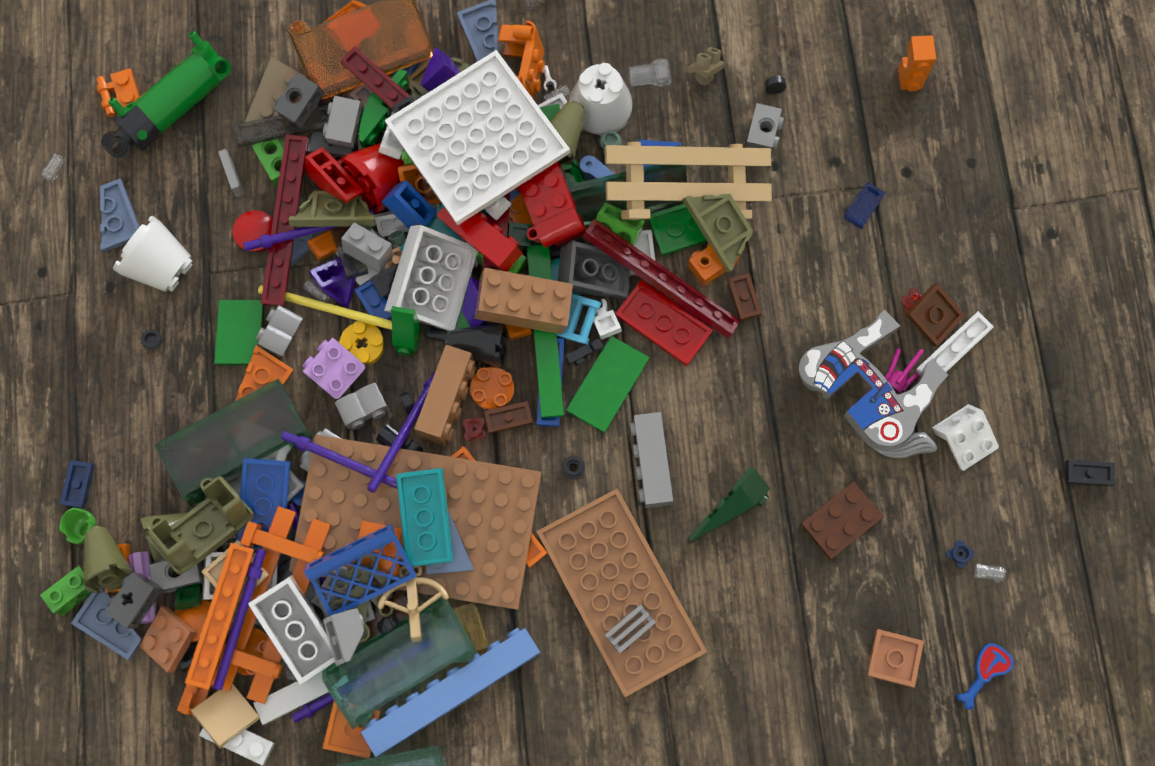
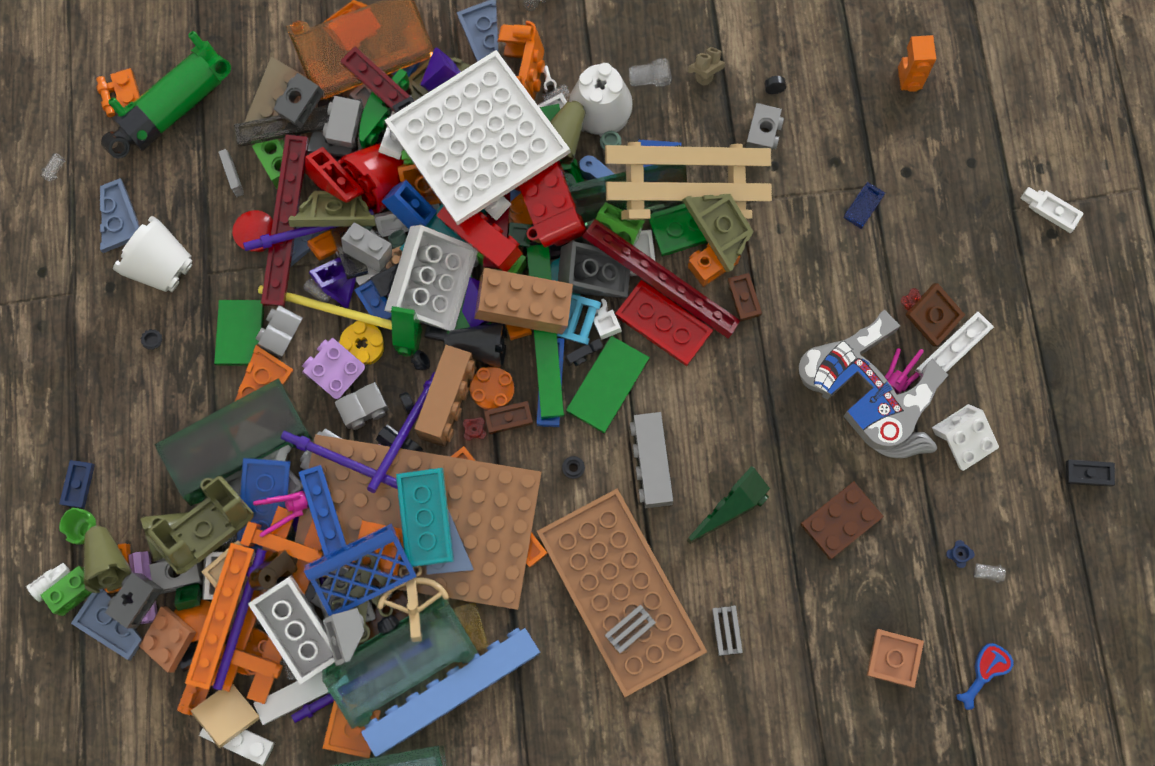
(47, 580): none -> white hinge
(268, 572): none -> dark brown leg
(294, 502): none -> dark pink plant
(322, 509): none -> blue plate
(420, 360): none -> black piece
(724, 610): none -> light grey tile
(1052, 208): none -> white hinge

